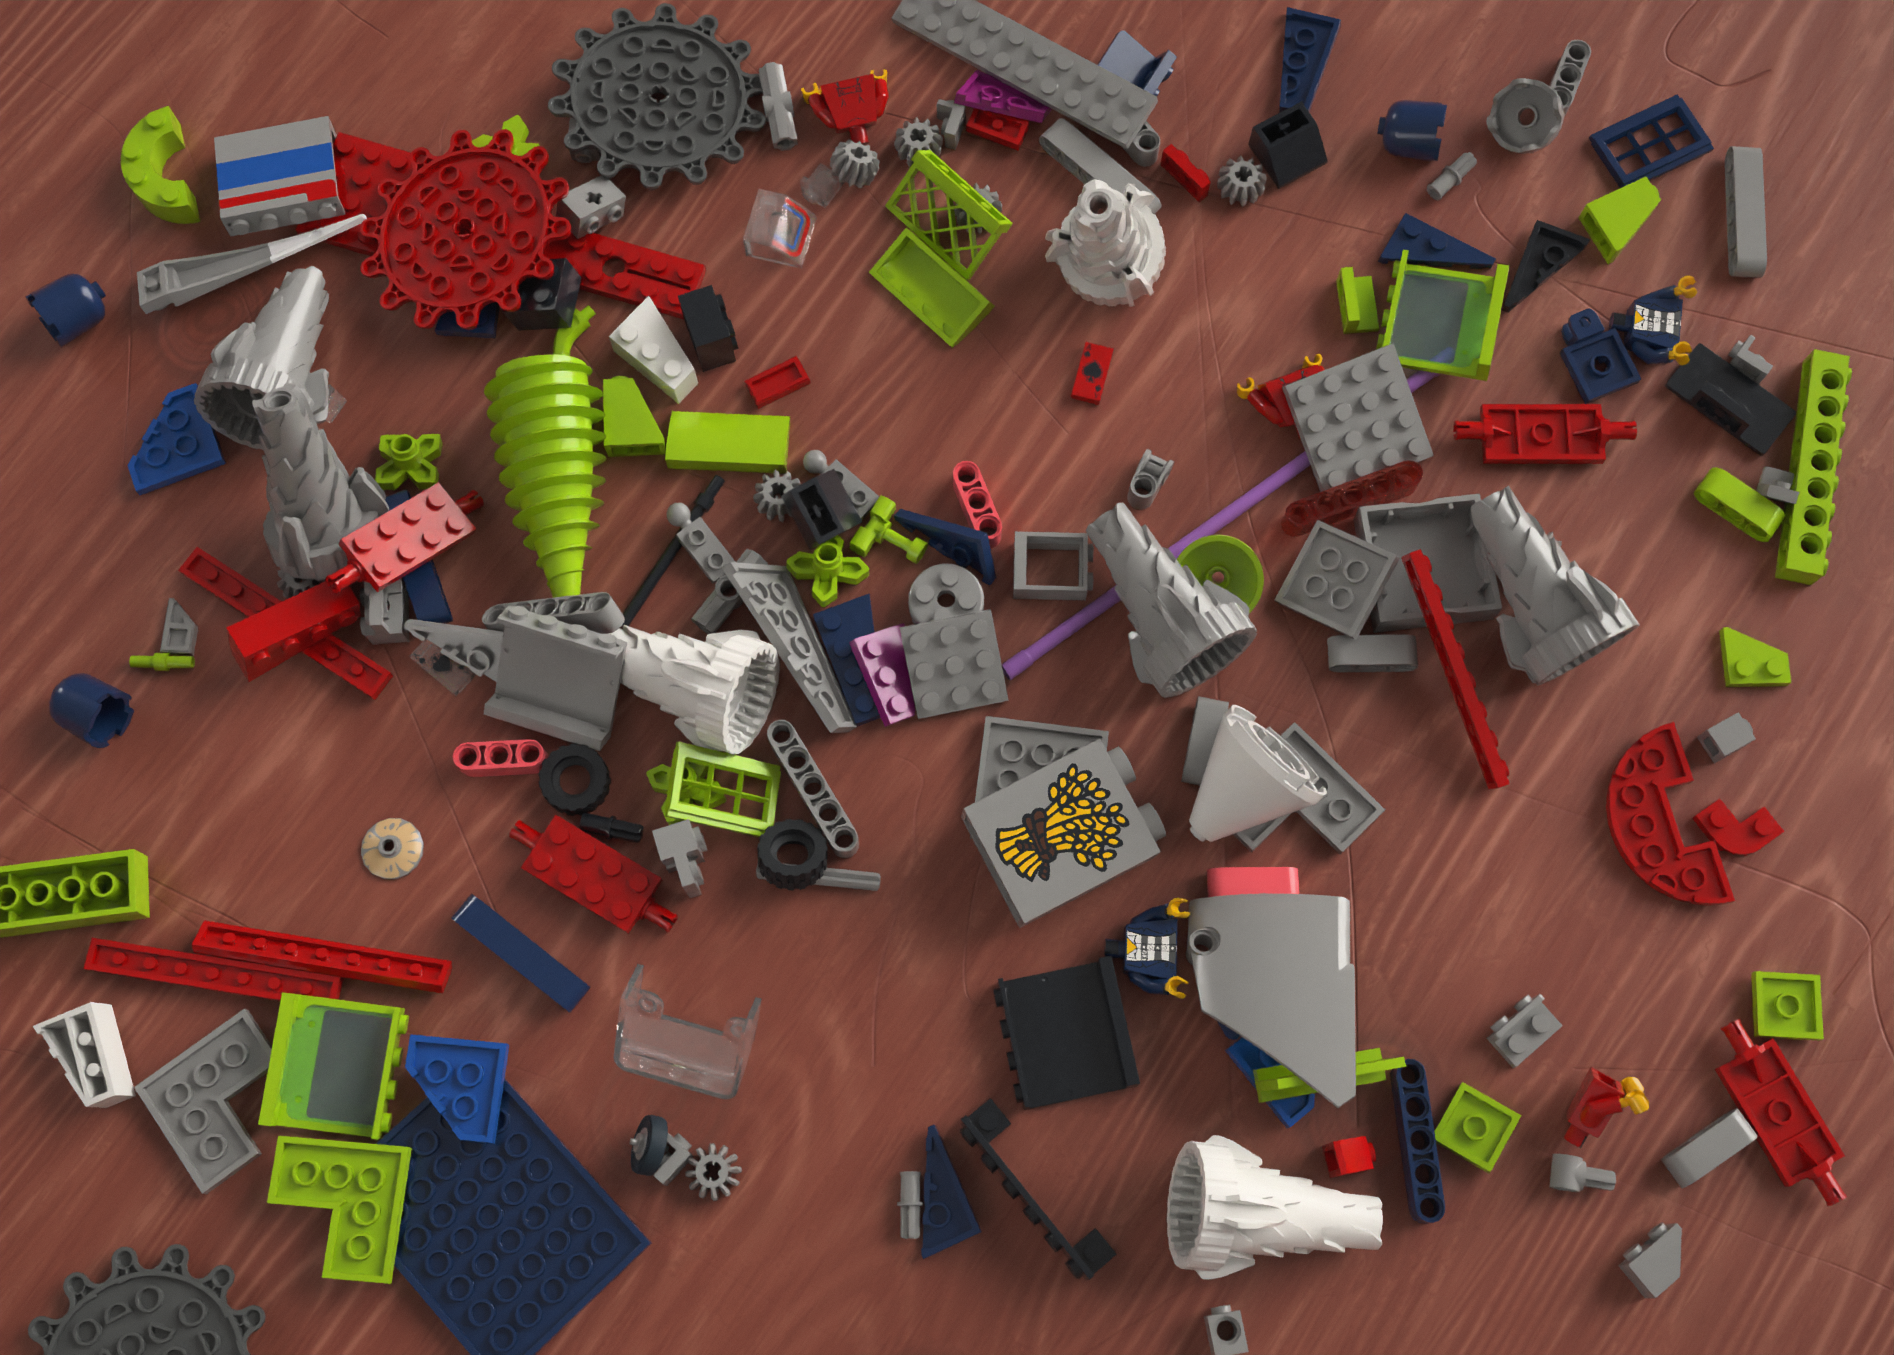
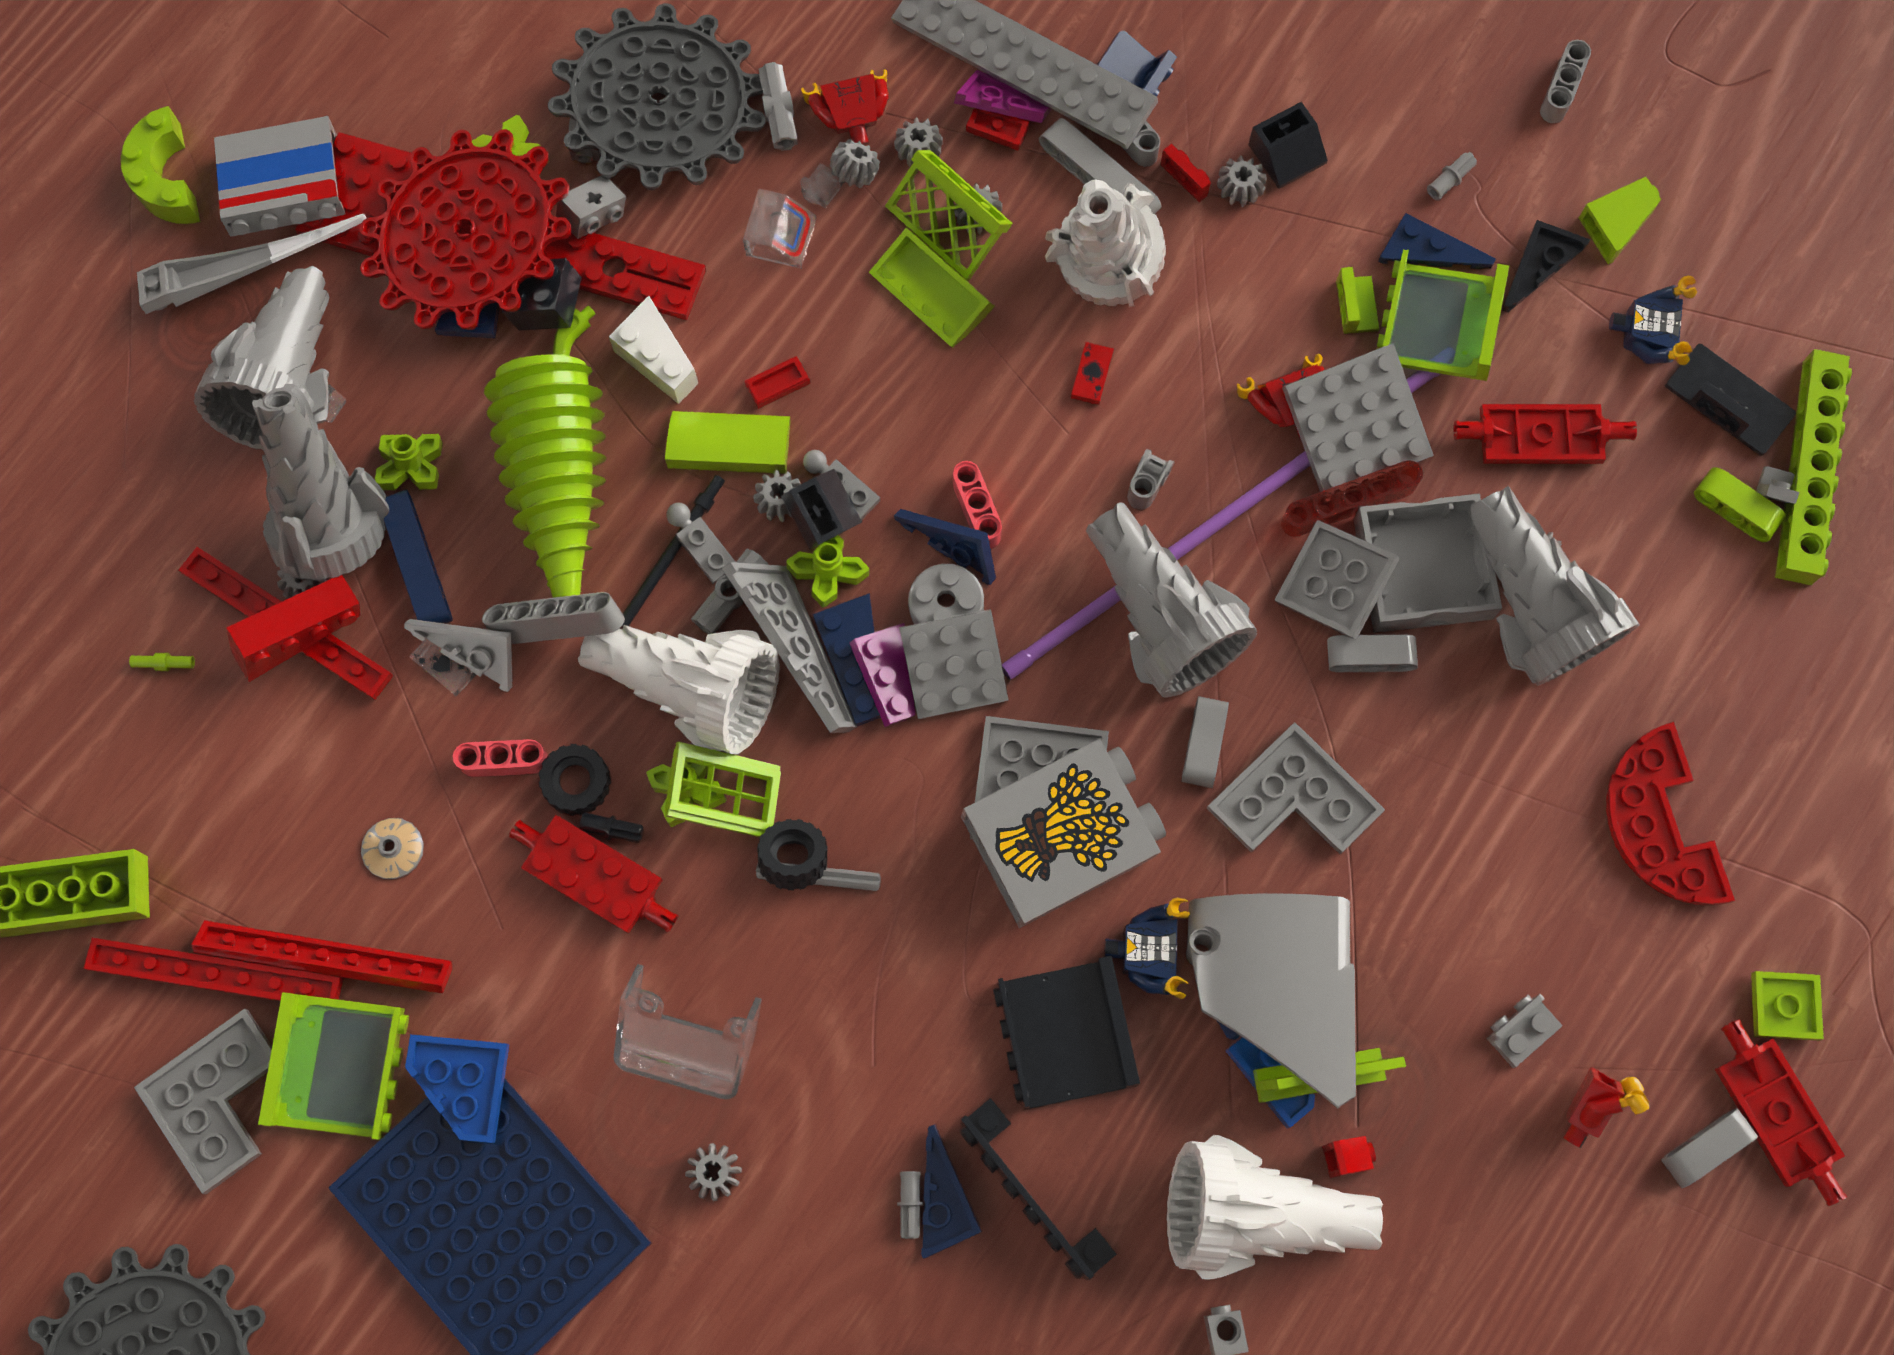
(68, 307): dark blue cylinder -> none
(90, 709): dark blue cylinder -> none
(91, 1053): white wedge -> none
(175, 444): blue plate -> none
(179, 631): light grey tile -> none
(361, 1186): lime plate -> none
(379, 623): light grey brick -> none
(405, 538): plate -> none
(520, 952): dark blue beam -> none
(557, 678): light grey panel -> none
(628, 421): lime slope -> none
(649, 1145): black wheel -> none
(674, 1163): light grey bracket -> none
(681, 850): light grey brick -> none
(709, 327): black brick -> none
(811, 774): light grey beam -> none
(879, 529): lime bar -> none
(953, 121): light grey bracket -> none
(1052, 541): light grey window -> none
(1233, 559): lime dish -> none
(1250, 779): white cone -> none
(1252, 880): coral beam -> none
(1305, 55): dark blue wing -> none
(1411, 1157): dark blue beam -> none
(1412, 129): dark blue cylinder -> none
(1460, 681): red plate -> none
(1476, 1127): lime plate -> none
(1511, 102): light grey plate -> none
(1572, 1174): light grey axle -> none
(1589, 343): dark blue plate -> none
(1640, 120): dark blue piece -> none
(1656, 1262): light grey slope -> none
(1727, 737): light grey brick -> none
(1735, 837): red plate -> none
(1745, 212): light grey beam -> none
(1748, 363): light grey bracket -> none
(1752, 661): lime wing -> none

